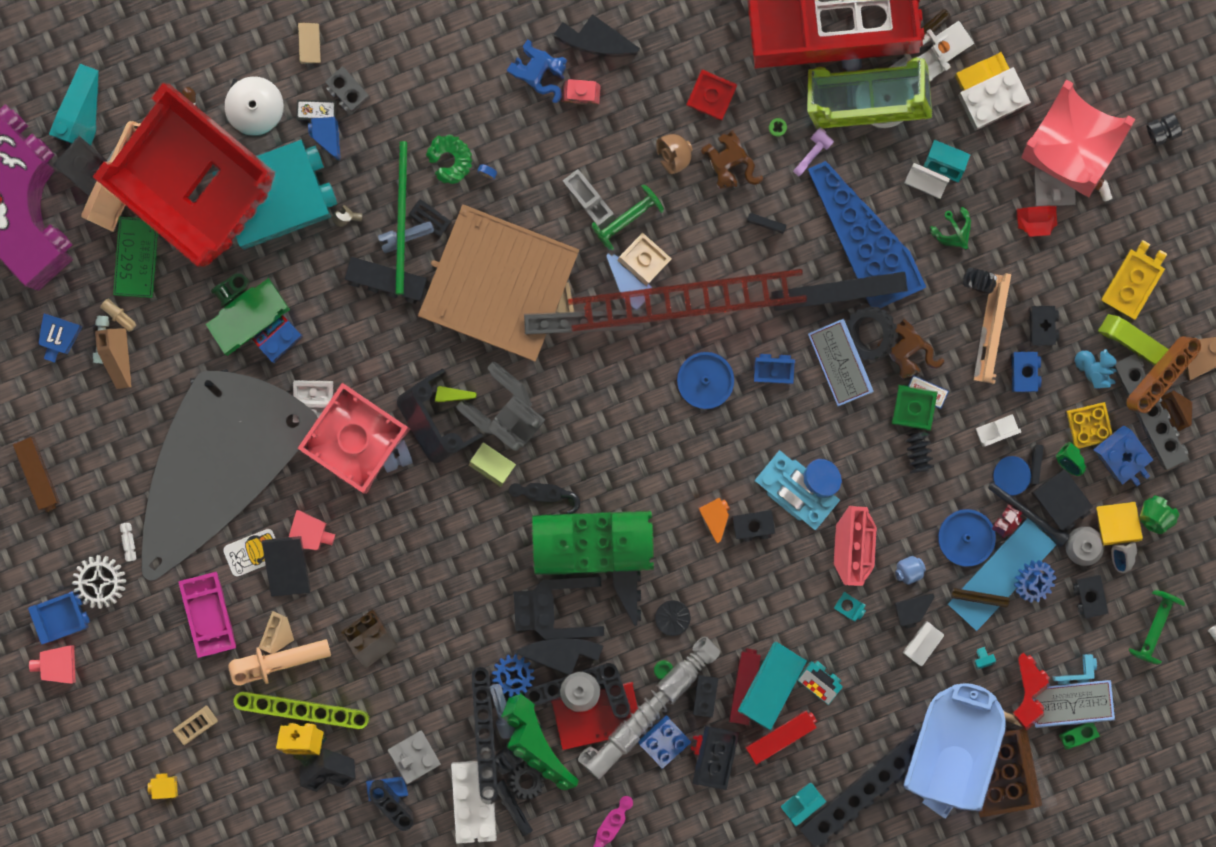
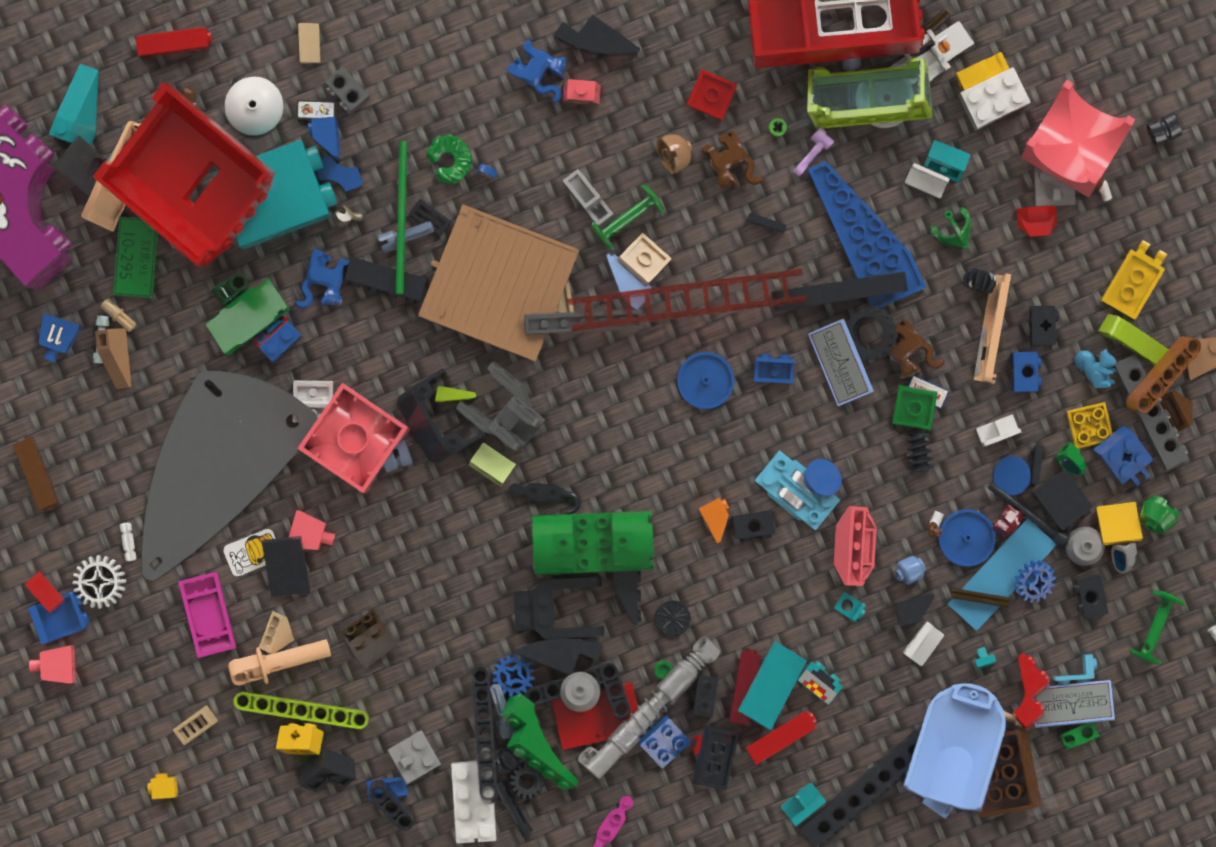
(44, 592): none -> red tile
(173, 42): none -> red brick
(323, 276): none -> blue animal
(347, 177): none -> blue tile
(934, 530): none -> arm

